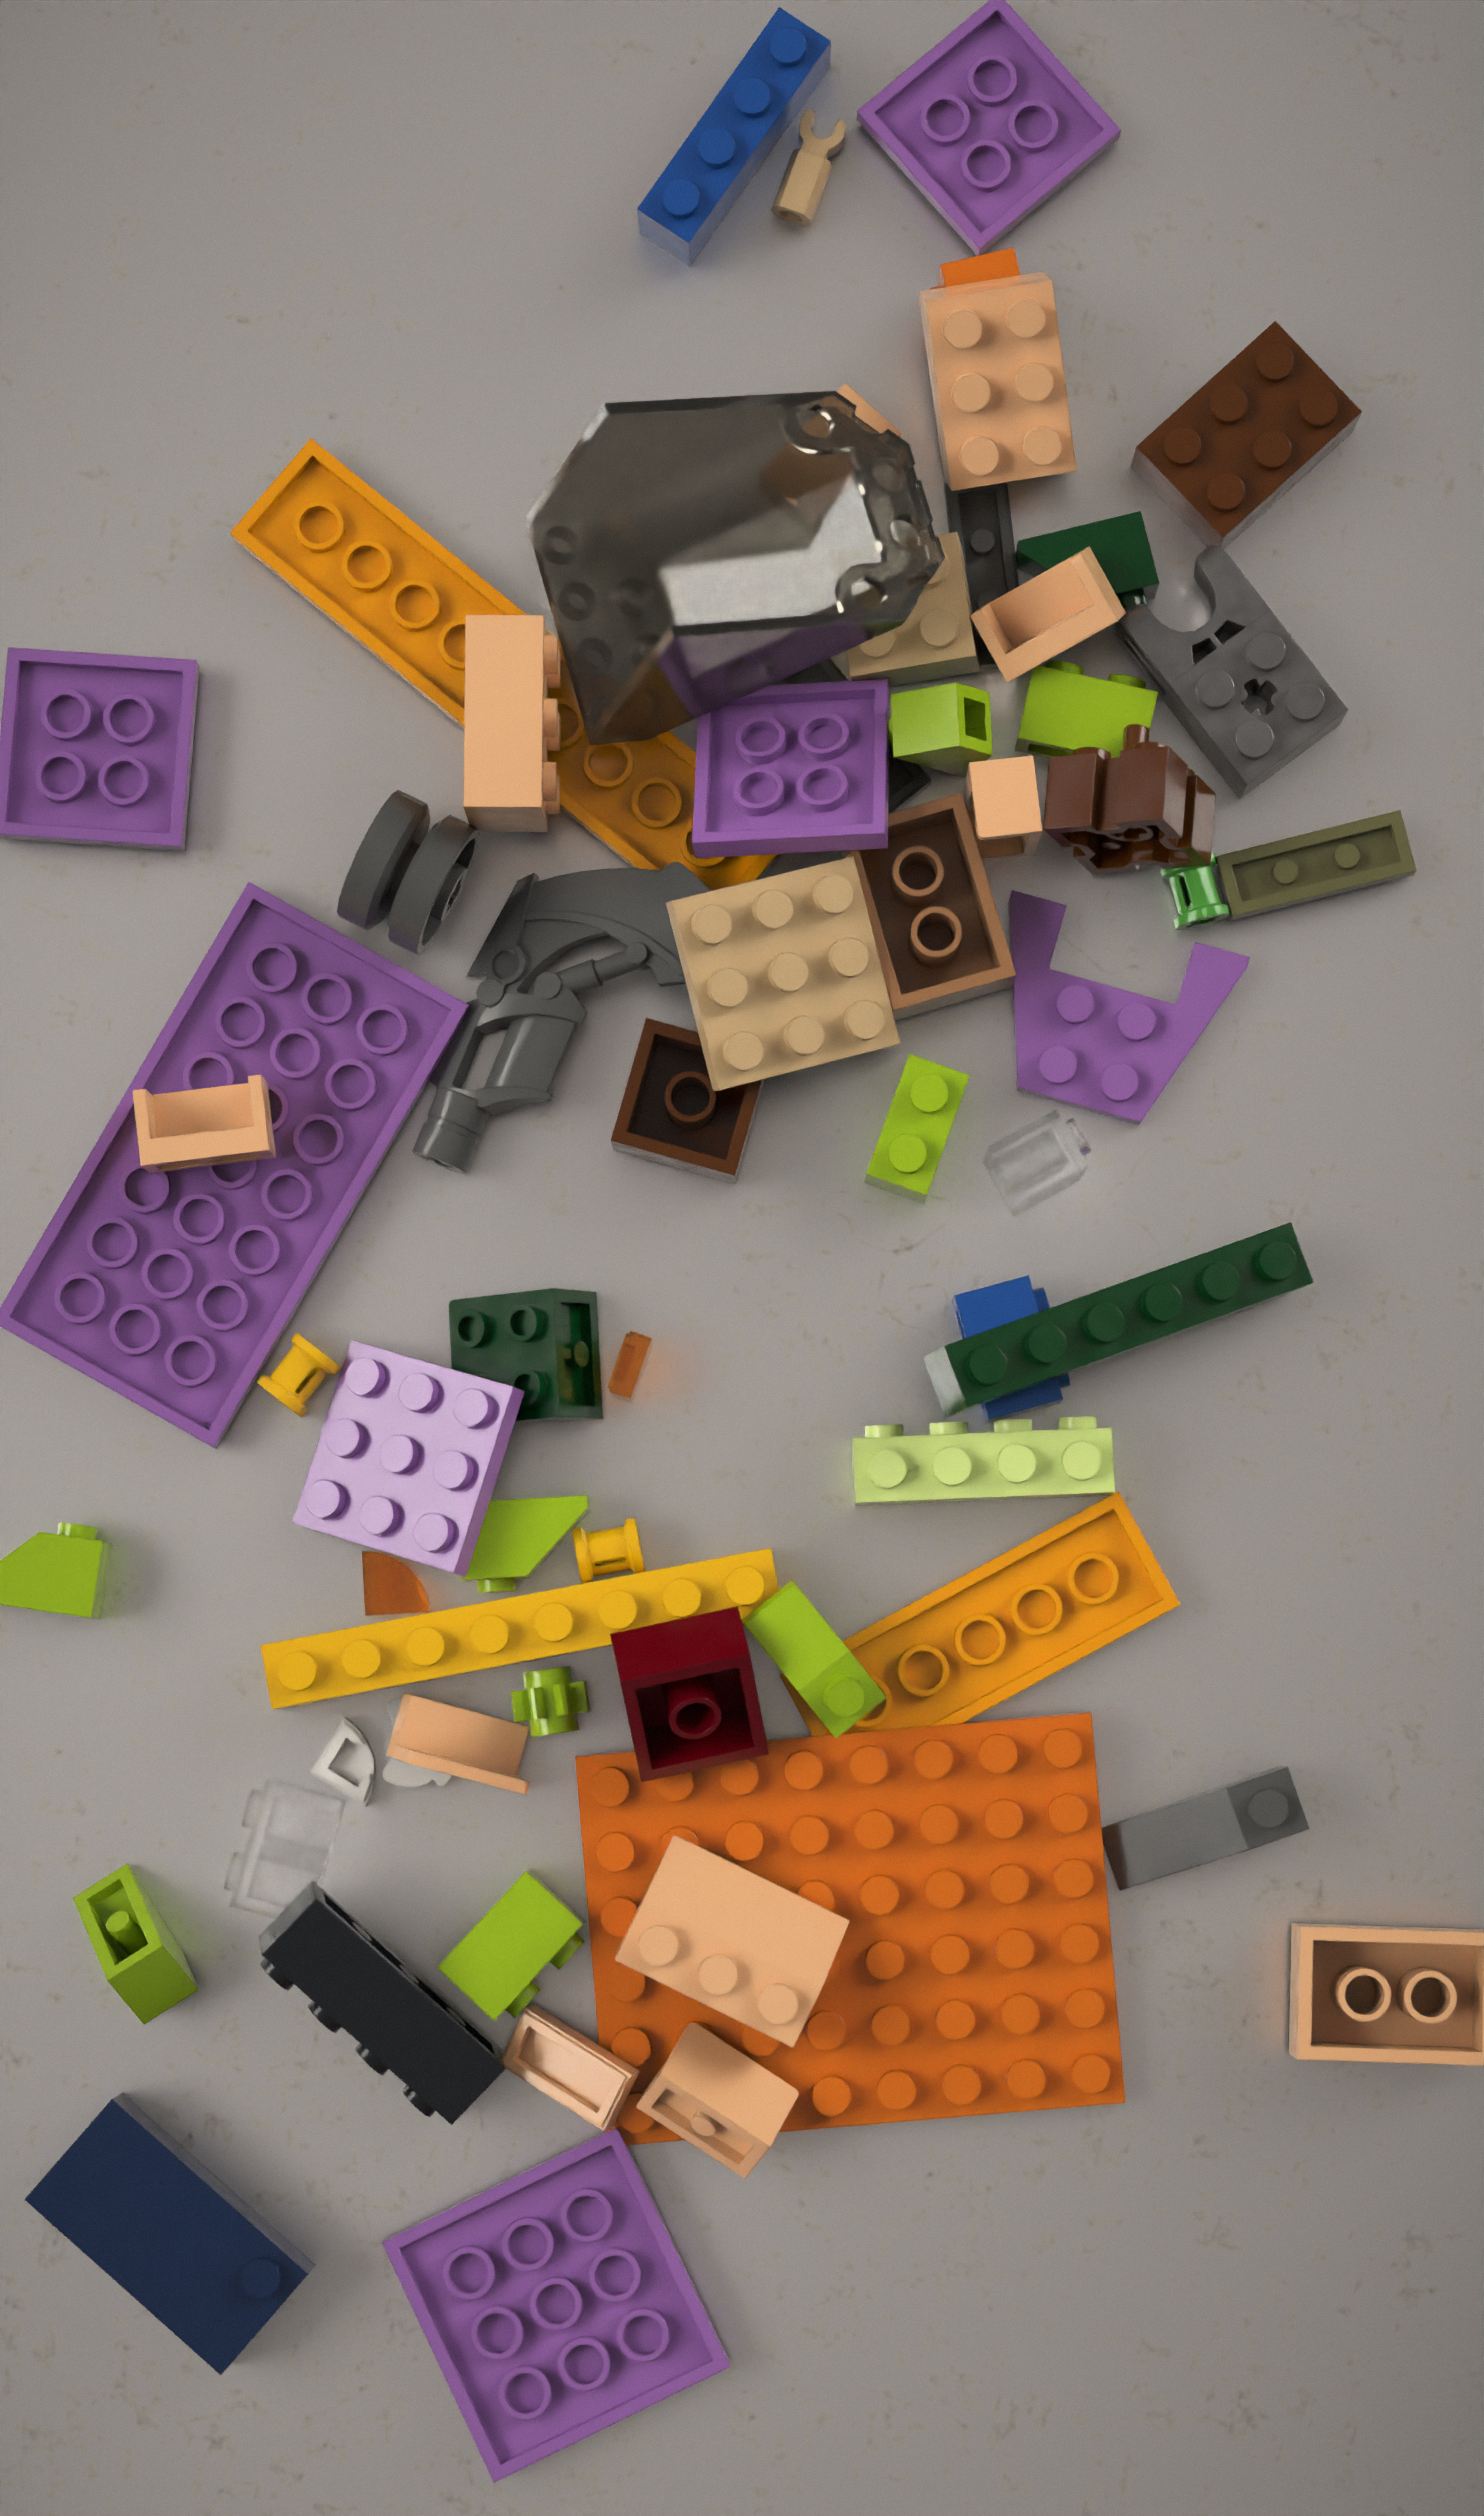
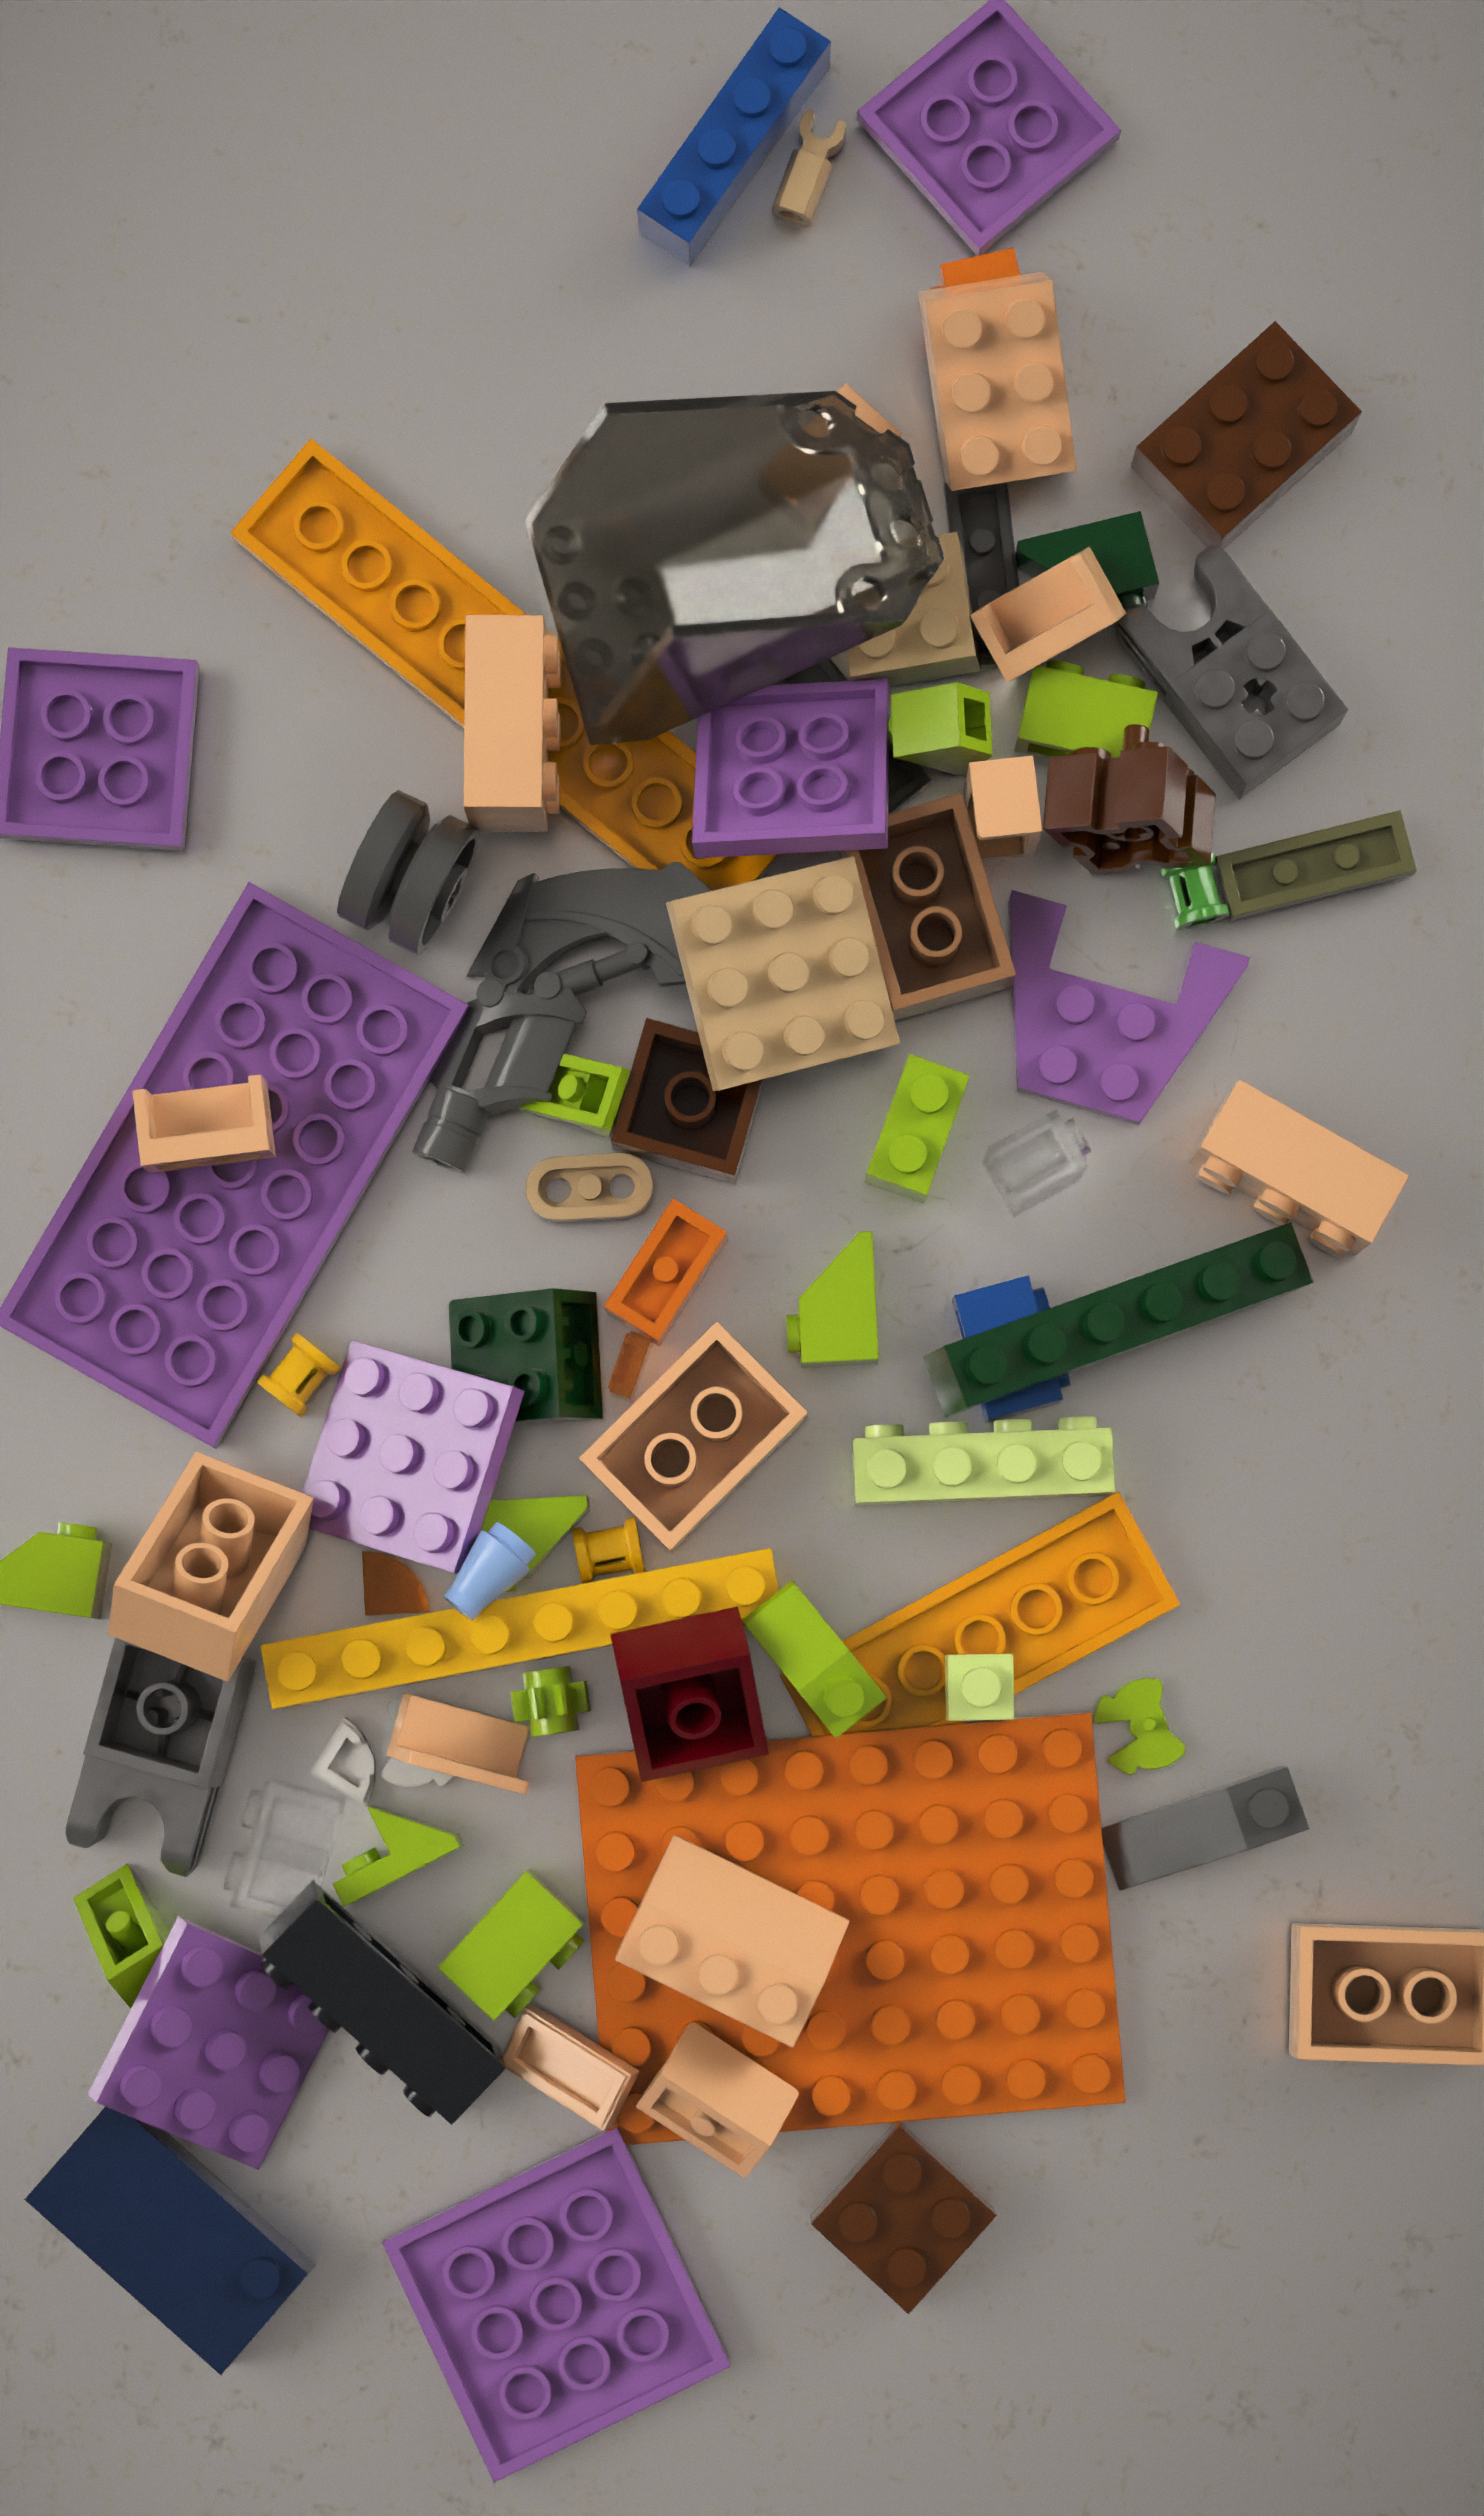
(145, 1757): none -> flat silver brick
(210, 1566): none -> light nougat brick
(211, 2047): none -> medium lavender plate
(410, 1848): none -> lime slope
(489, 1570): none -> light blue cone
(584, 1094): none -> lime slope
(590, 1187): none -> tan plate
(666, 1272): none -> orange panel
(694, 1436): none -> light nougat brick
(839, 1311): none -> lime slope
(902, 2216): none -> reddish brown brick
(979, 1687): none -> yellowish green brick
(1154, 1744): none -> lime piece
(1297, 1171): none -> light nougat brick

